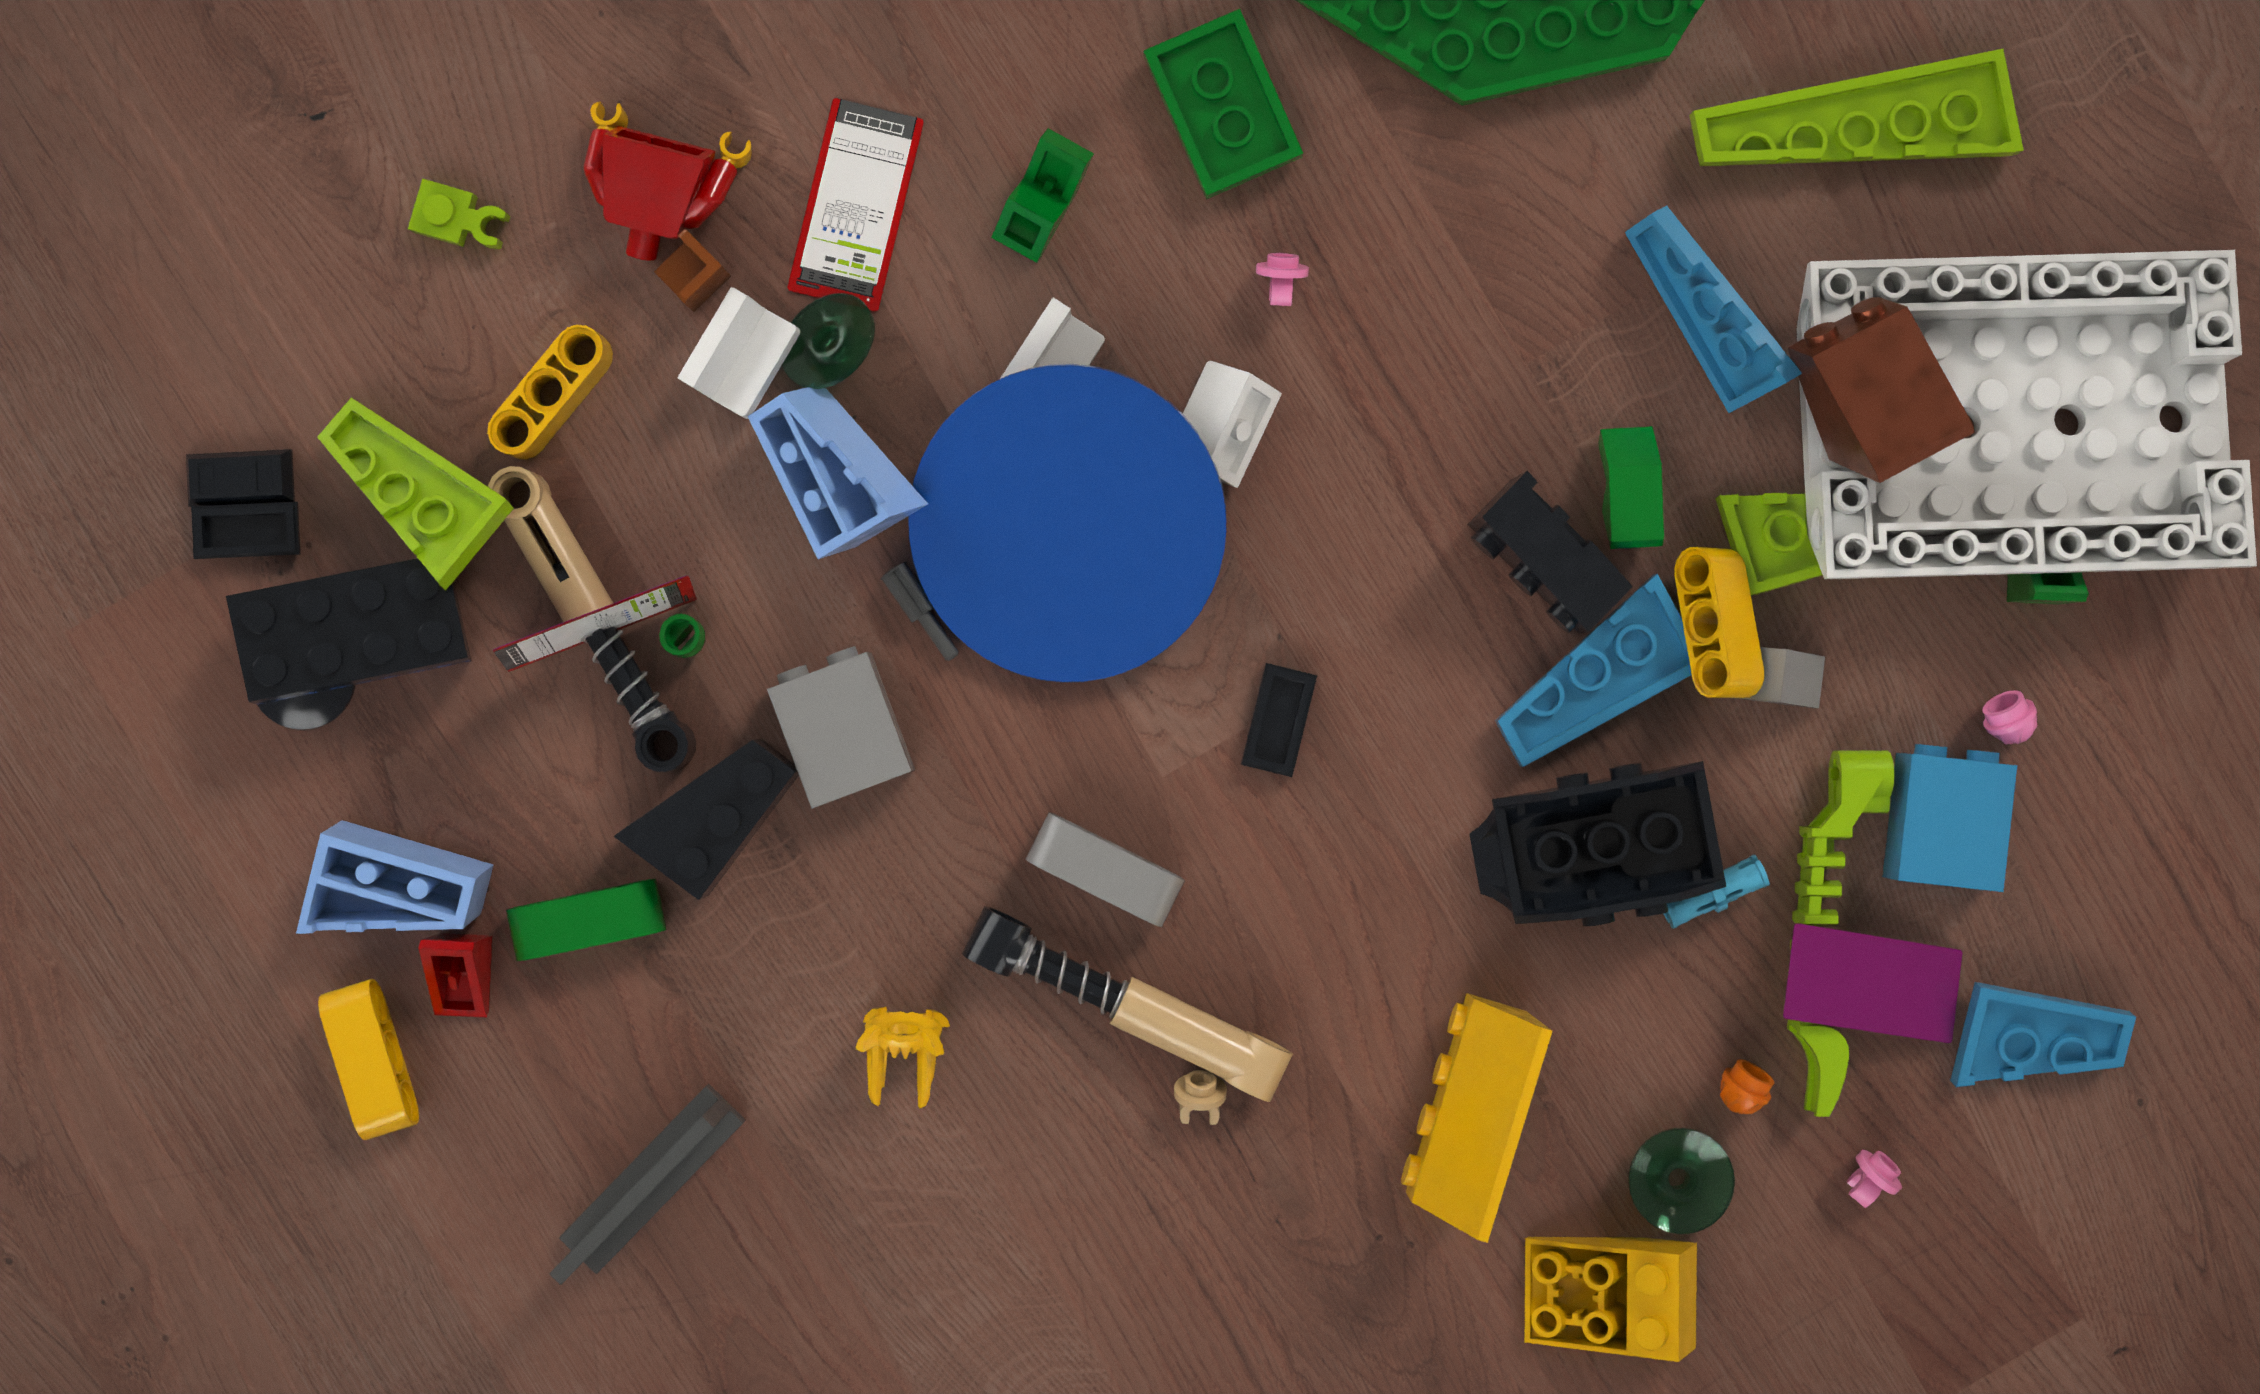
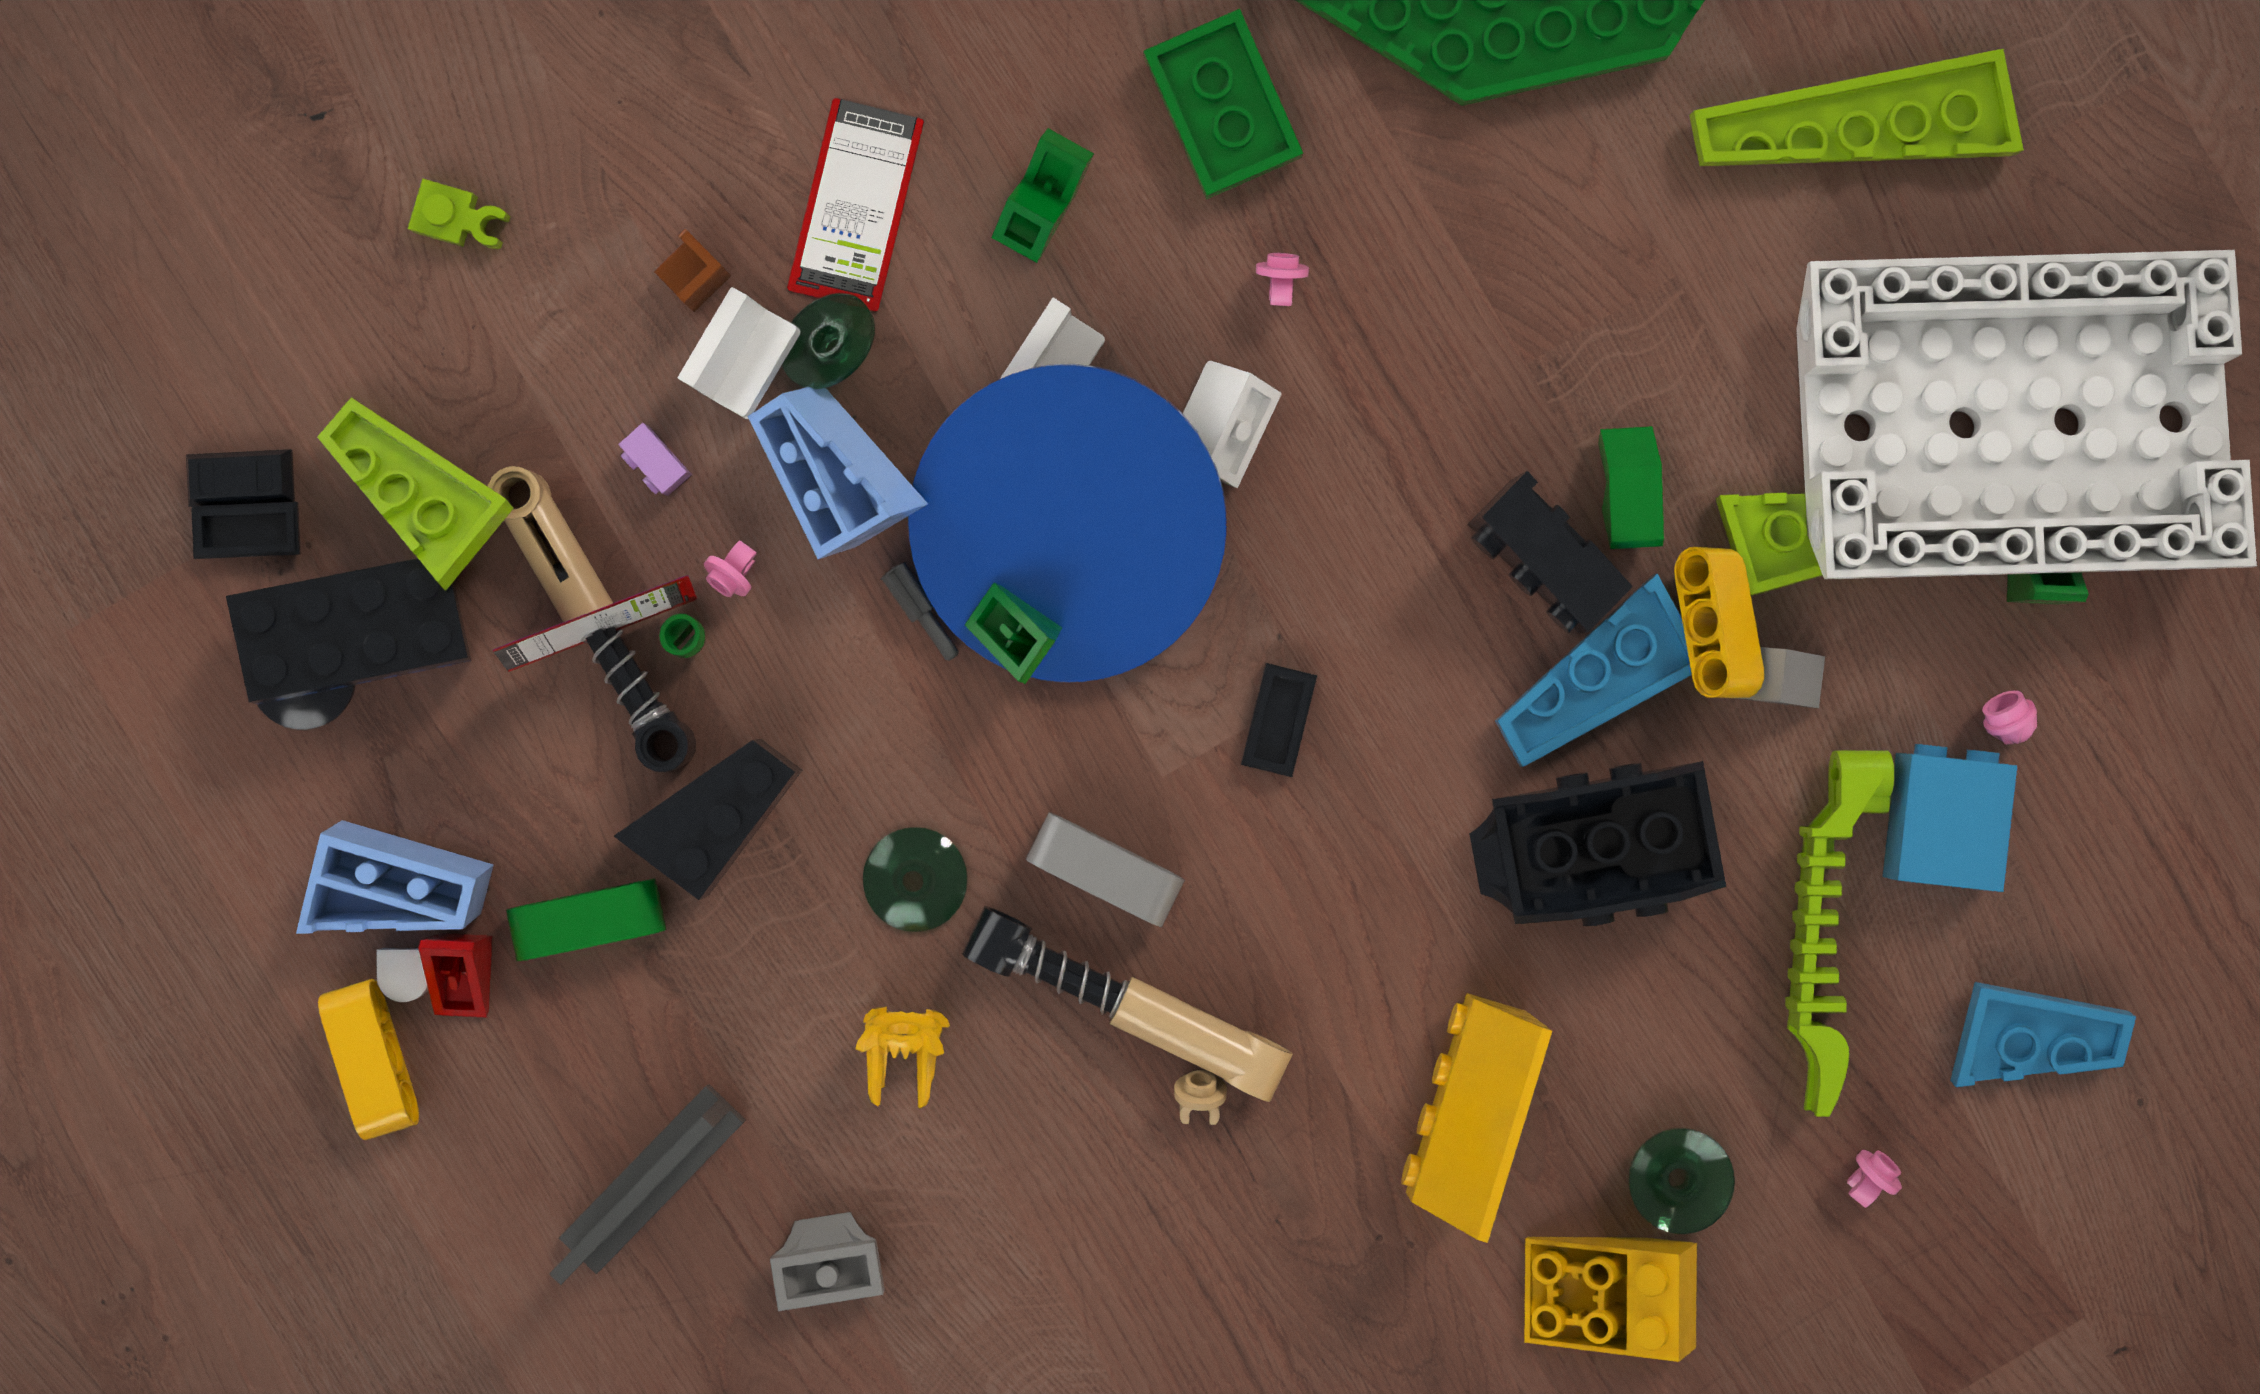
(401, 974): none -> white tile
(525, 400): yellow beam -> none
(655, 181): red torso -> none
(655, 460): none -> lavender piece
(728, 574): none -> bright pink plate
(826, 1263): none -> light grey slope
(840, 726): light grey brick -> none
(942, 873): none -> clear green dish
(1012, 631): none -> green slope
(1716, 322): dark azure wing -> none
(1740, 880): medium azure pin -> none
(1745, 1087): orange plate -> none
(1872, 983): magenta sticker -> none
(1878, 390): copper slope -> none

